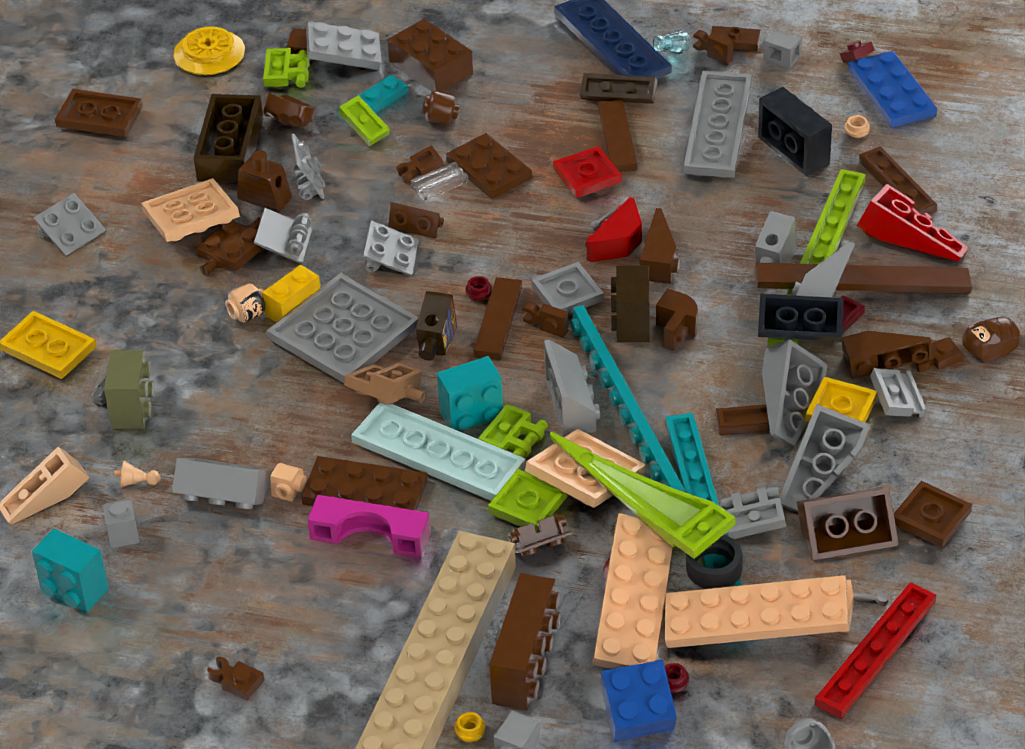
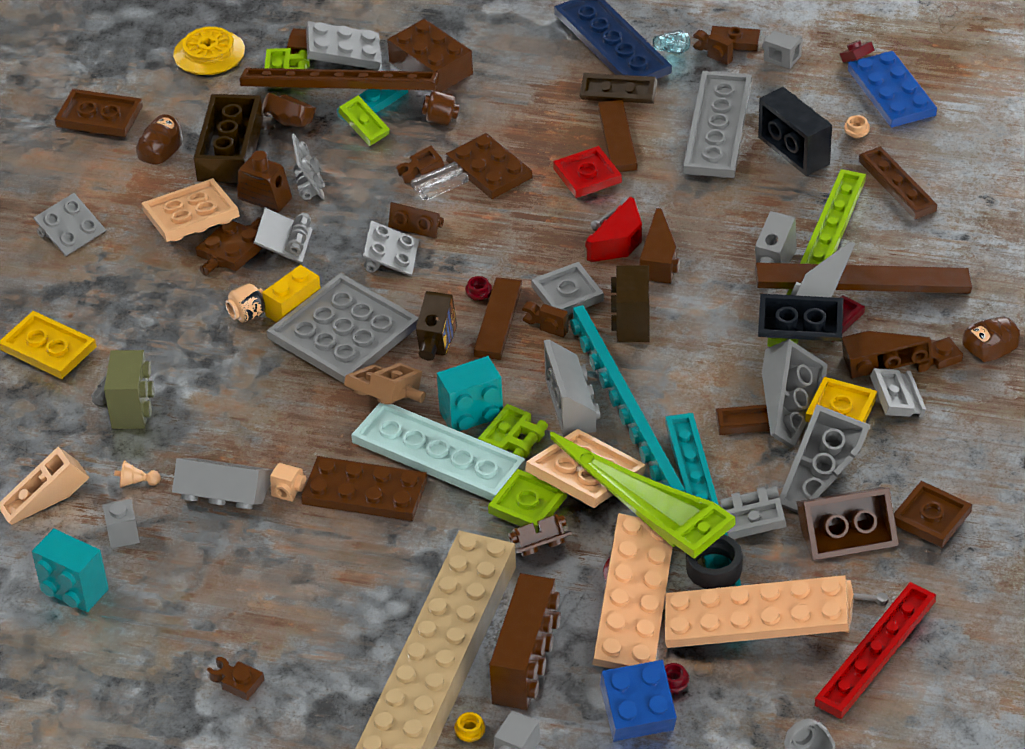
(160, 140): none -> reddish brown piece
(337, 518): dark pink arch -> none
(339, 79): none -> reddish brown tile
(679, 317): reddish brown brick -> none
(895, 221): red wedge -> none

